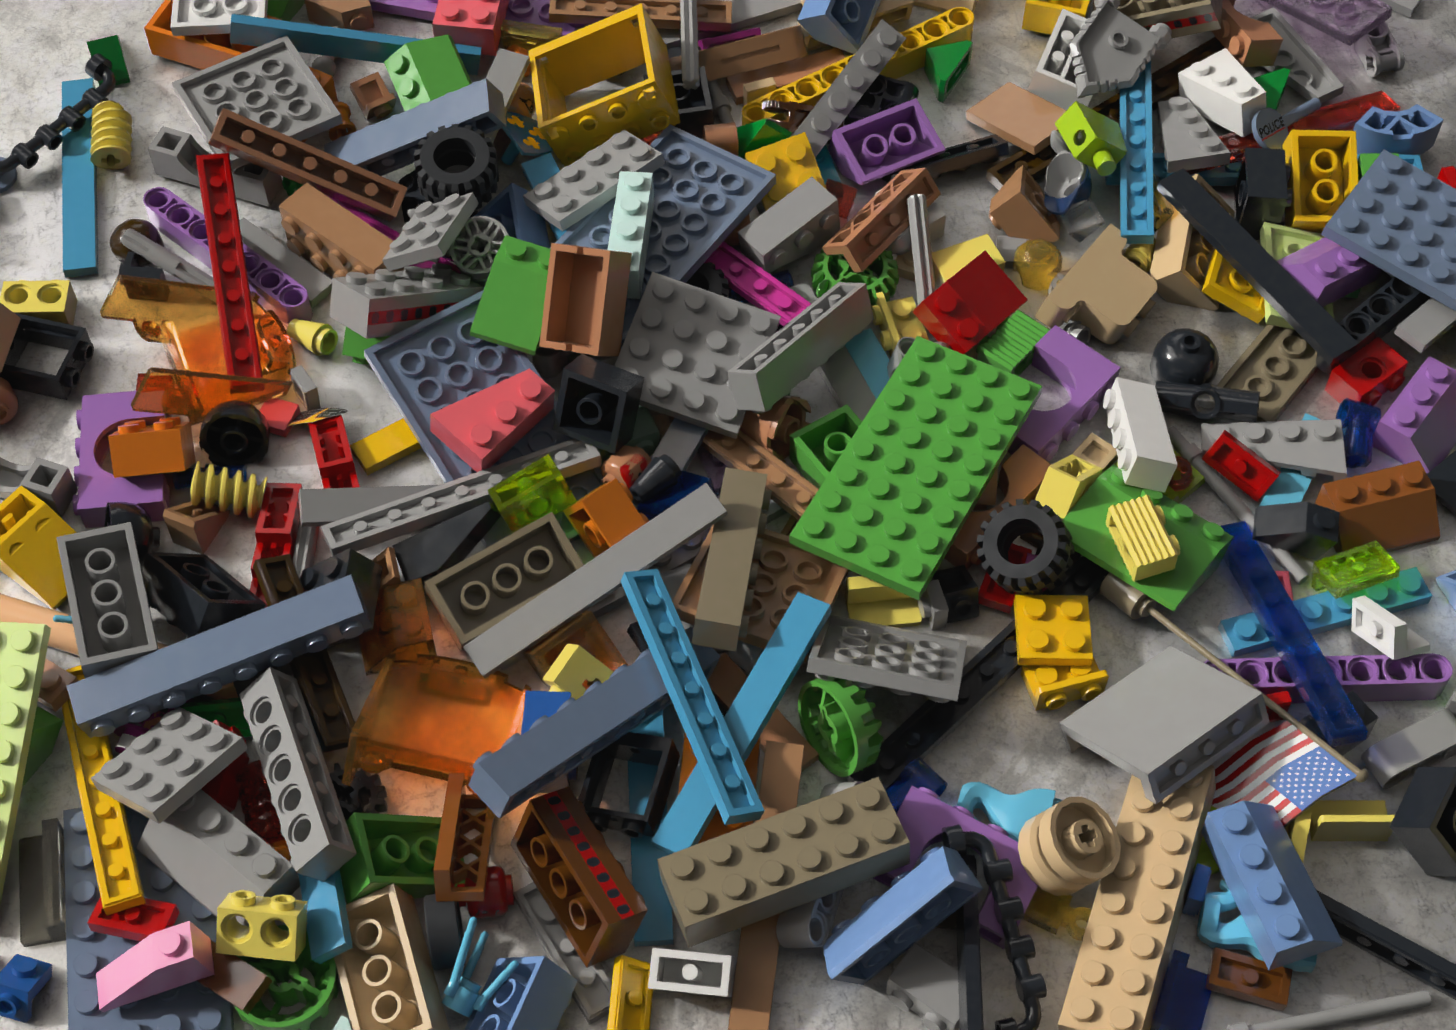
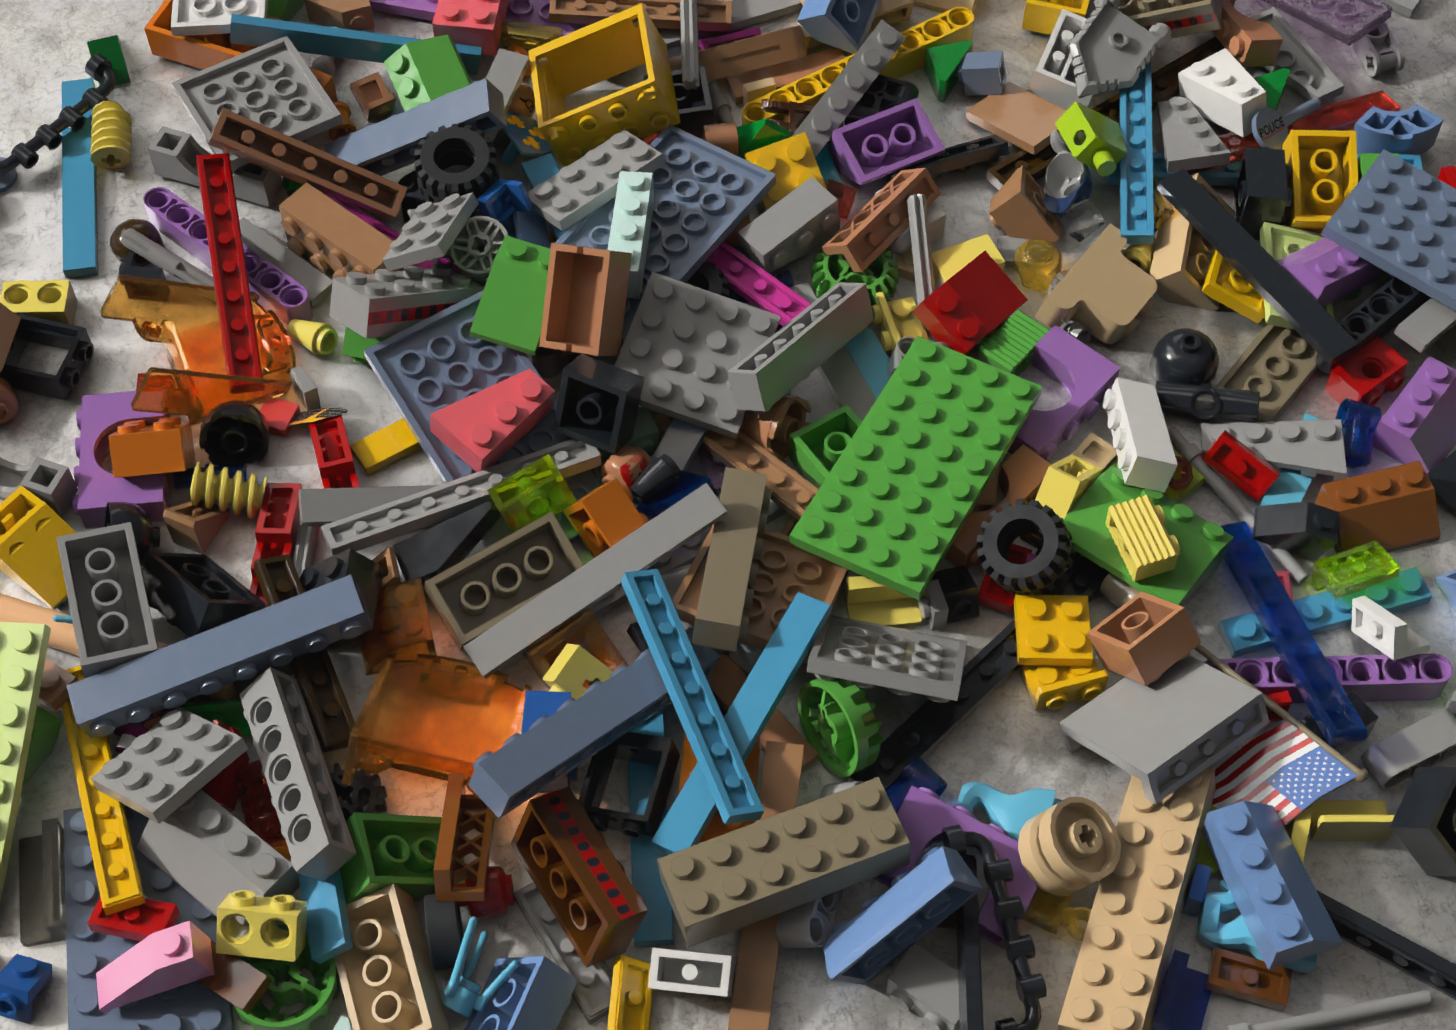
(503, 199): none -> blue bracket
(983, 73): none -> sand blue brick
(1144, 638): none -> nougat brick

